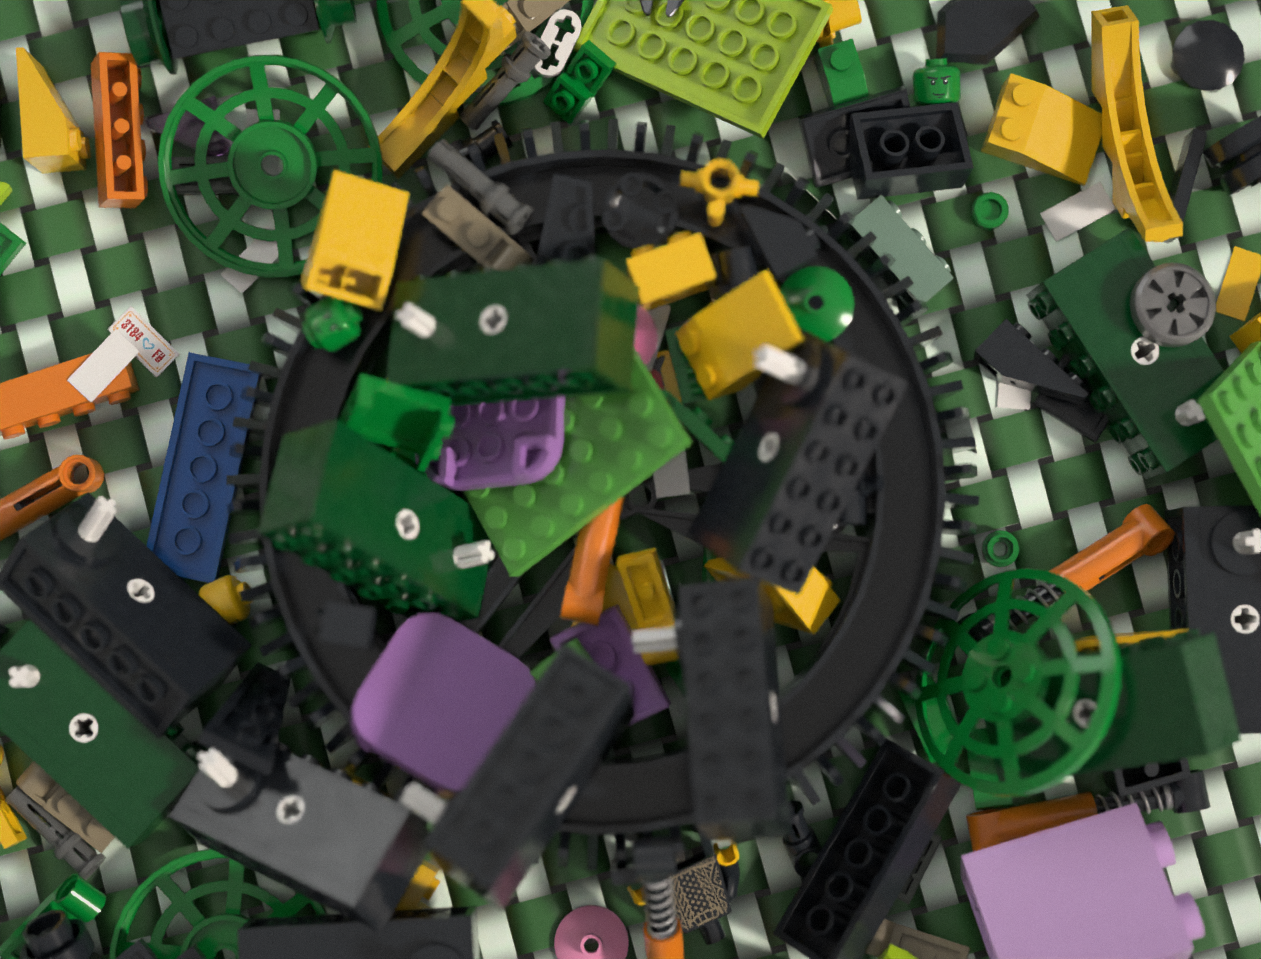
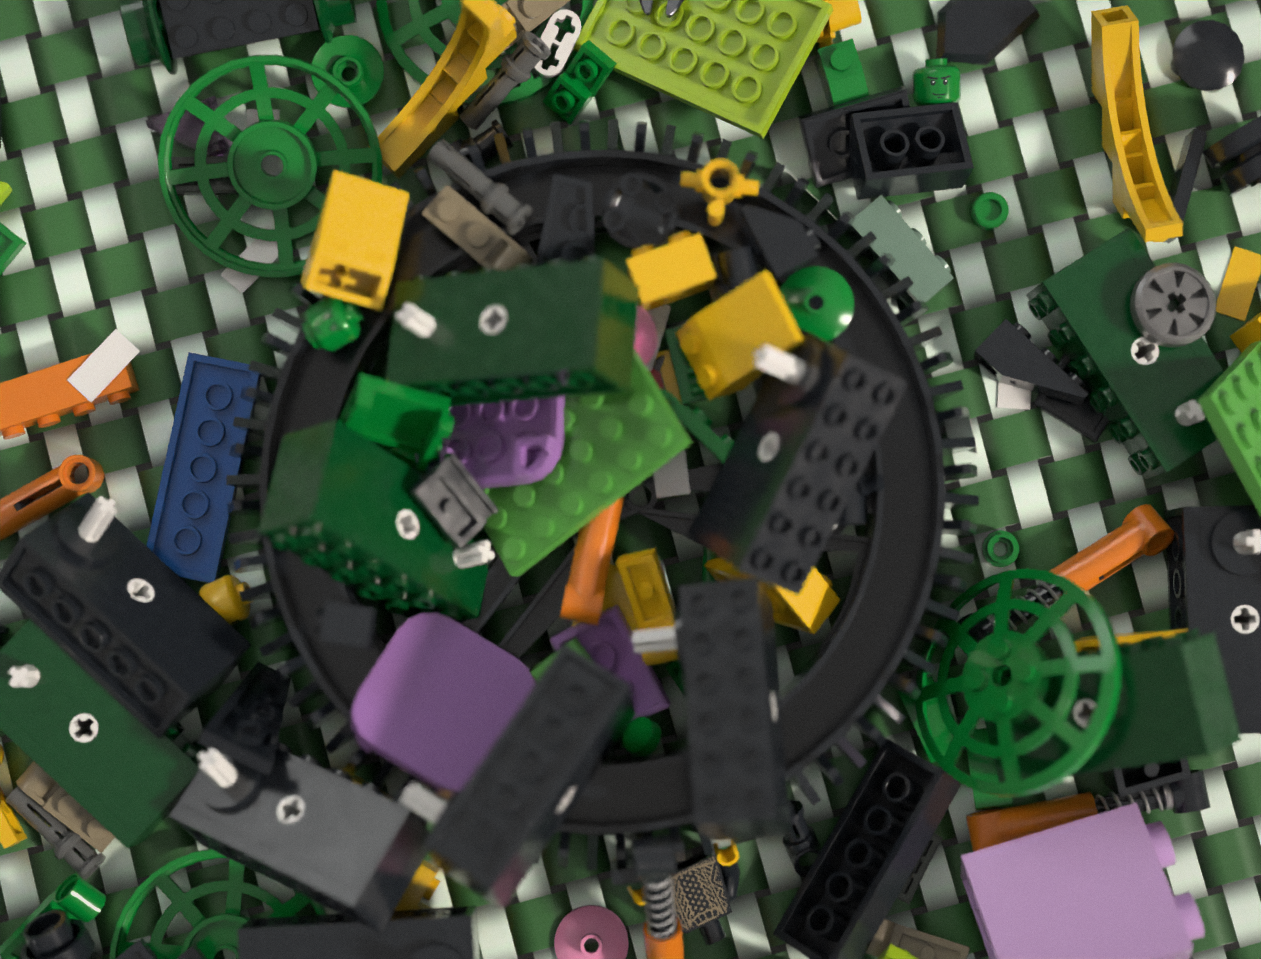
(48, 129): yellow slope -> none
(118, 130): orange brick -> none
(154, 350): white sticker -> none
(351, 53): none -> green dish
(453, 500): none -> plate
(641, 736): none -> green tile
(1043, 130): yellow slope -> none
(1078, 211): white sticker -> none

